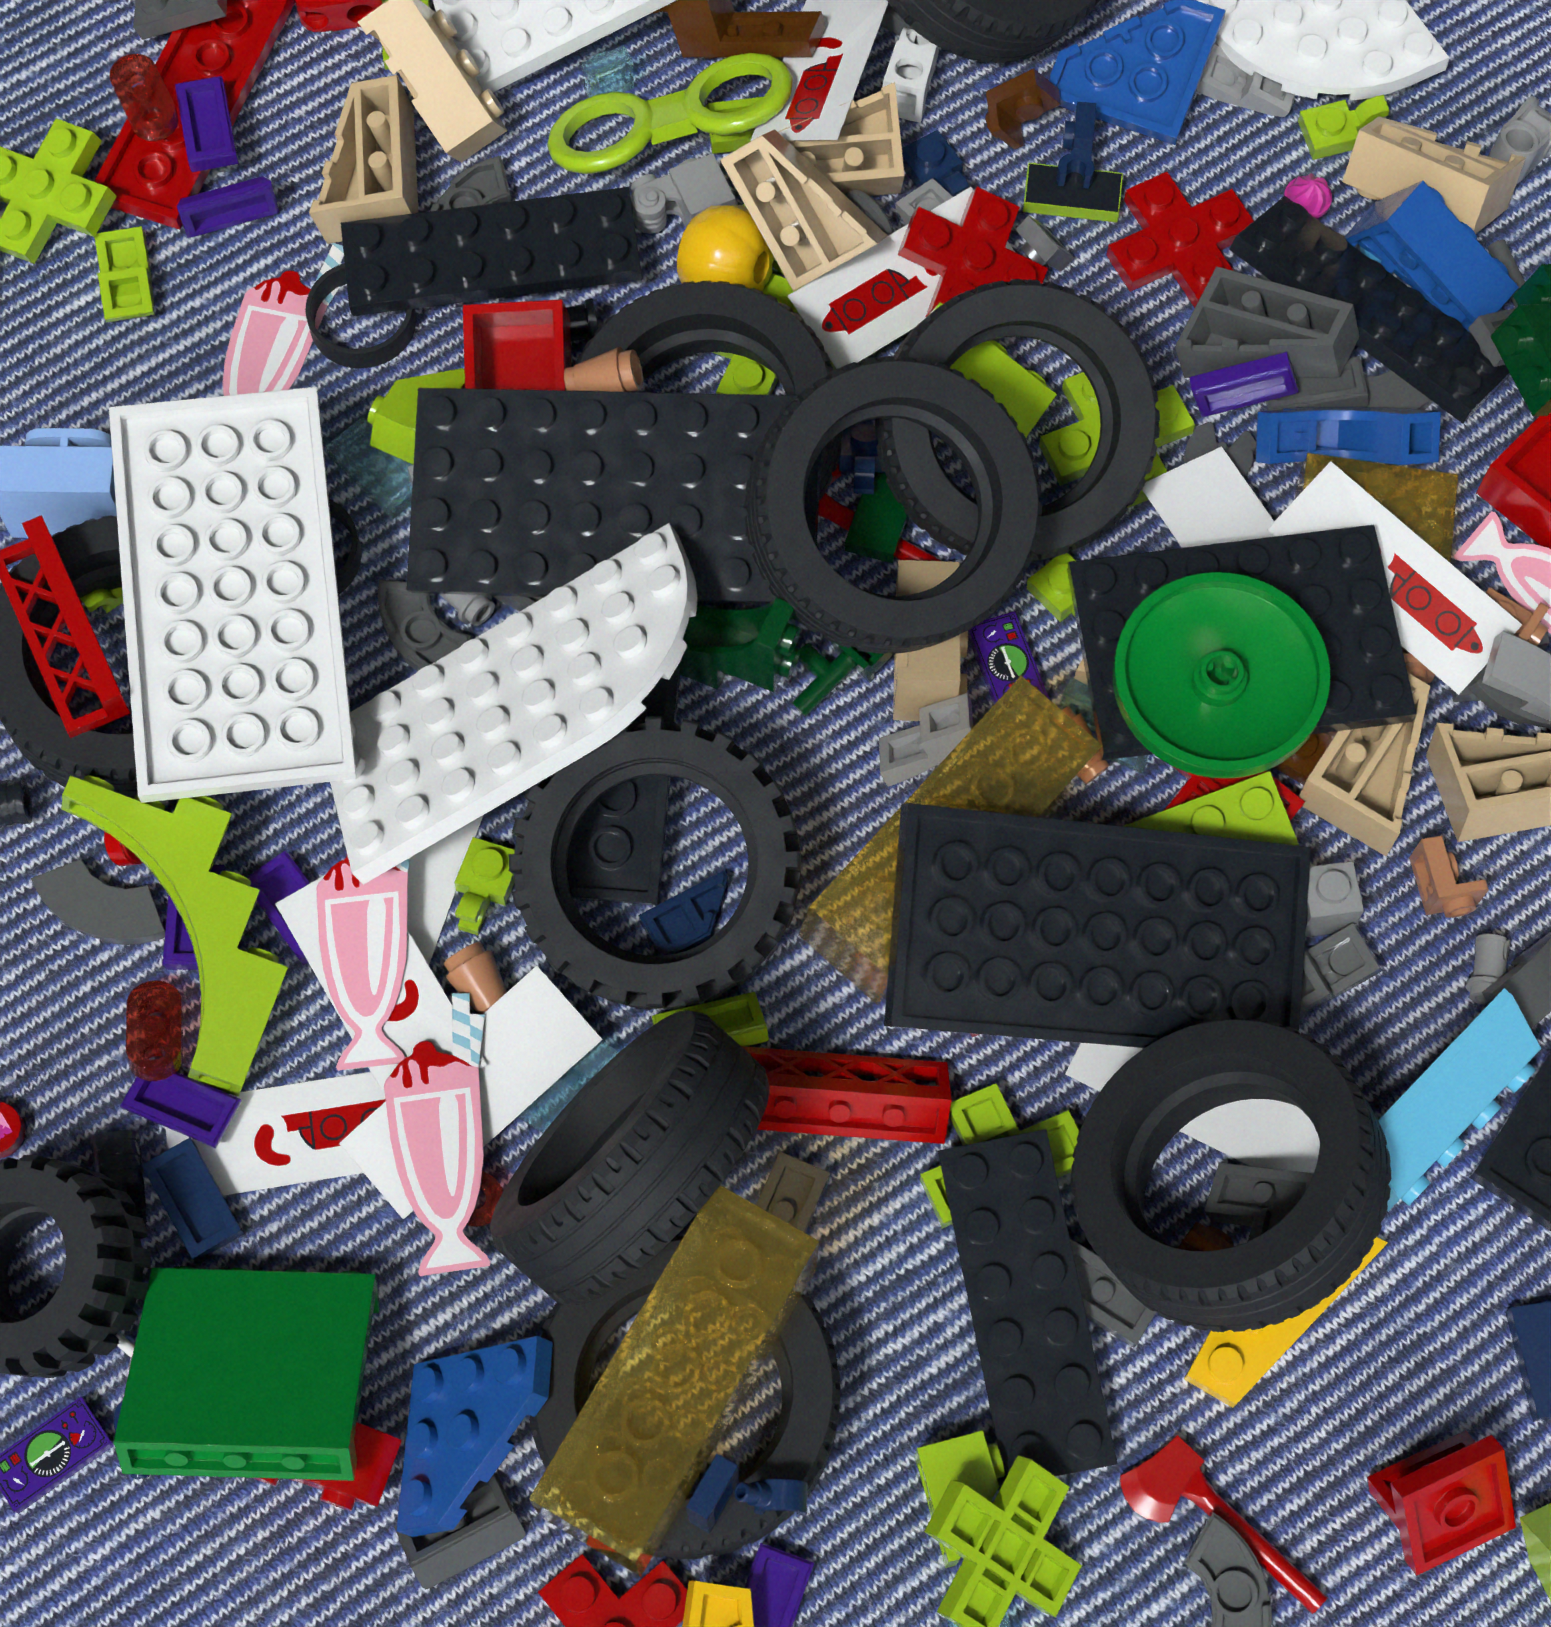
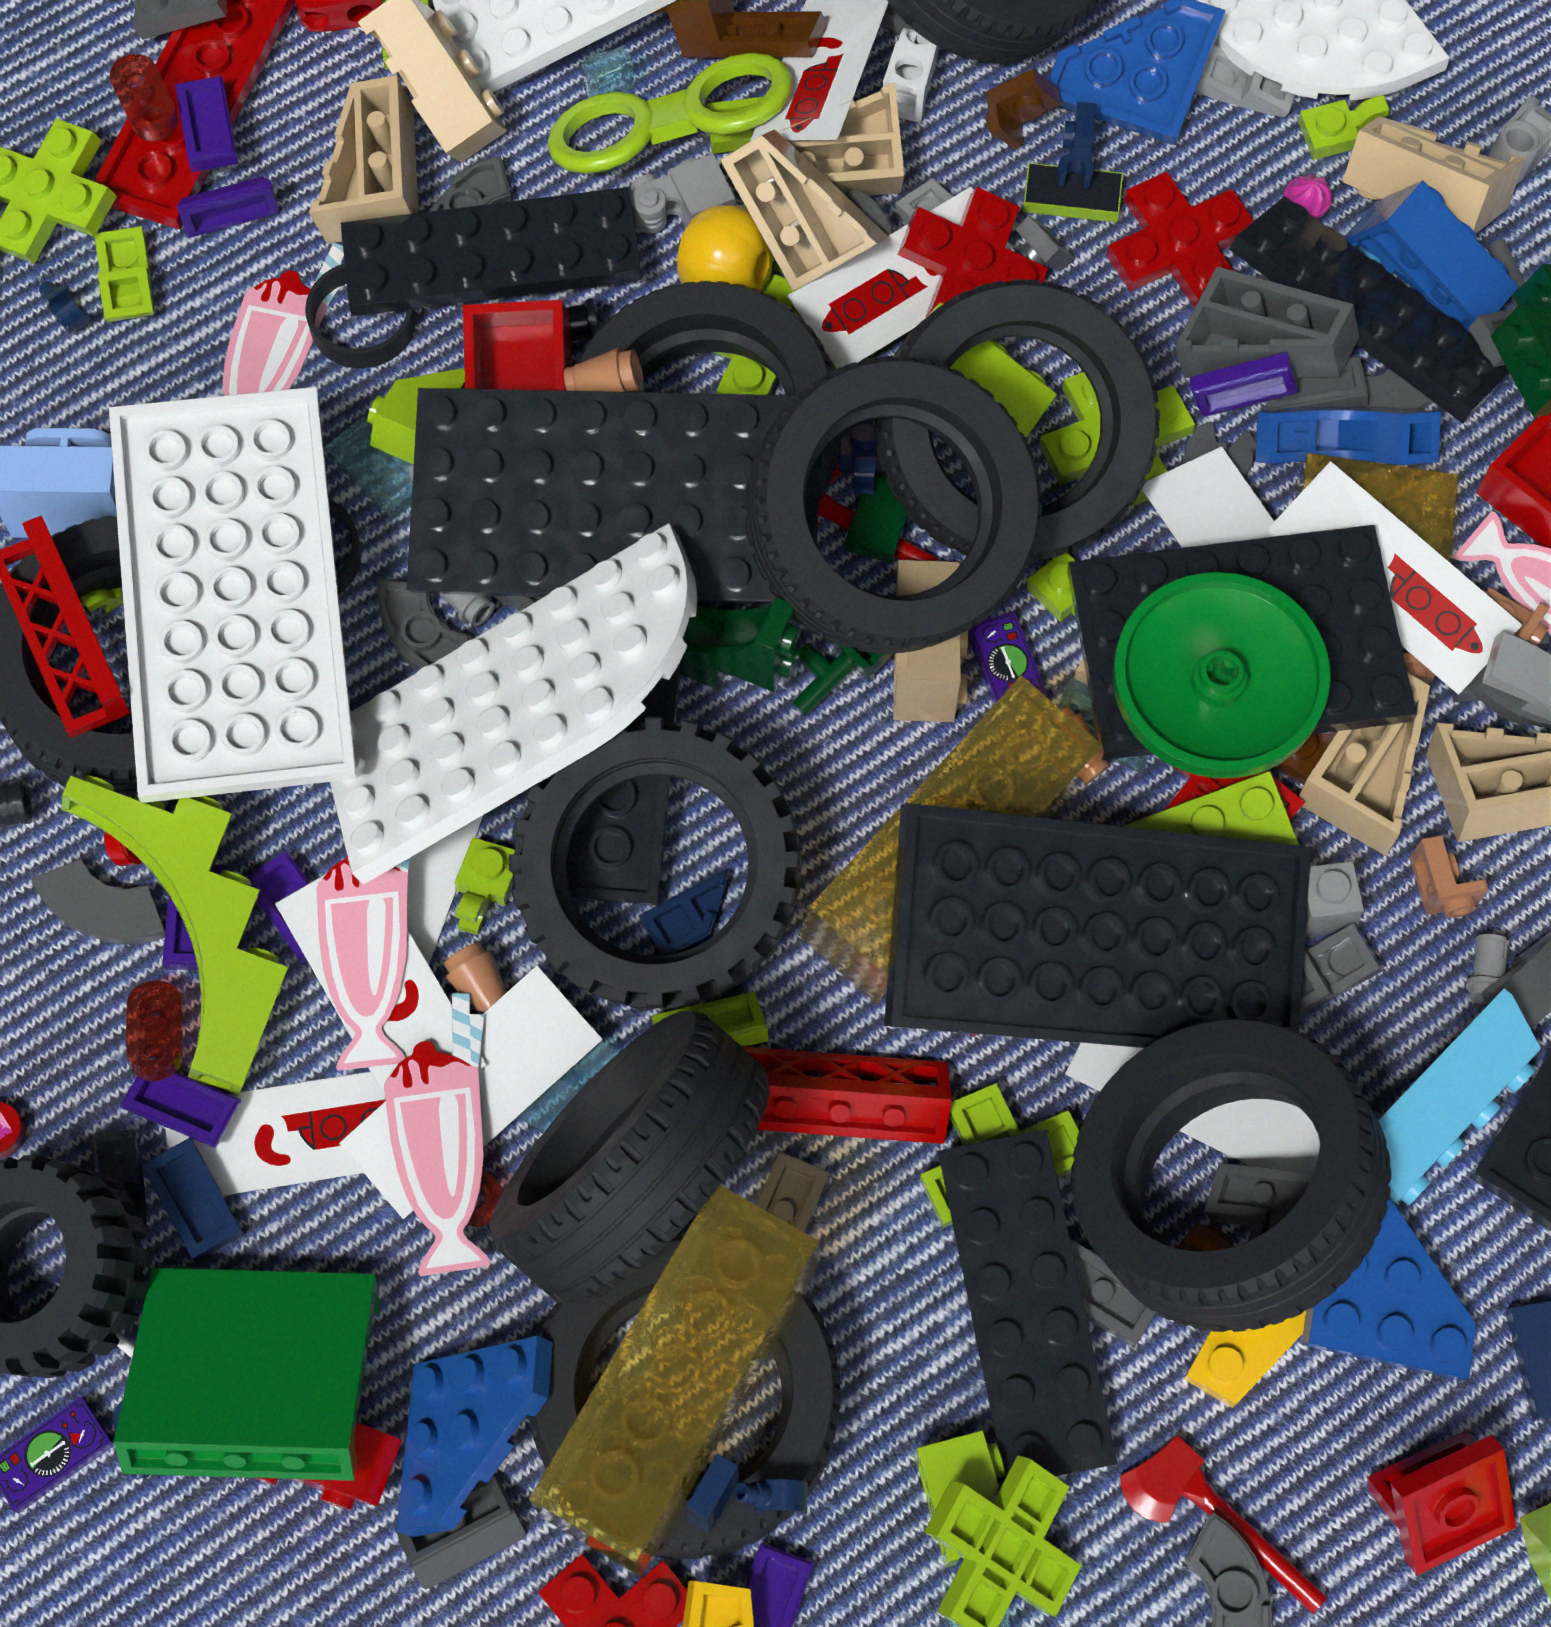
(63, 307): none -> dark blue piece
(928, 744): light grey slope -> none
(934, 159): dark blue plate -> none
(1396, 1310): none -> blue plate

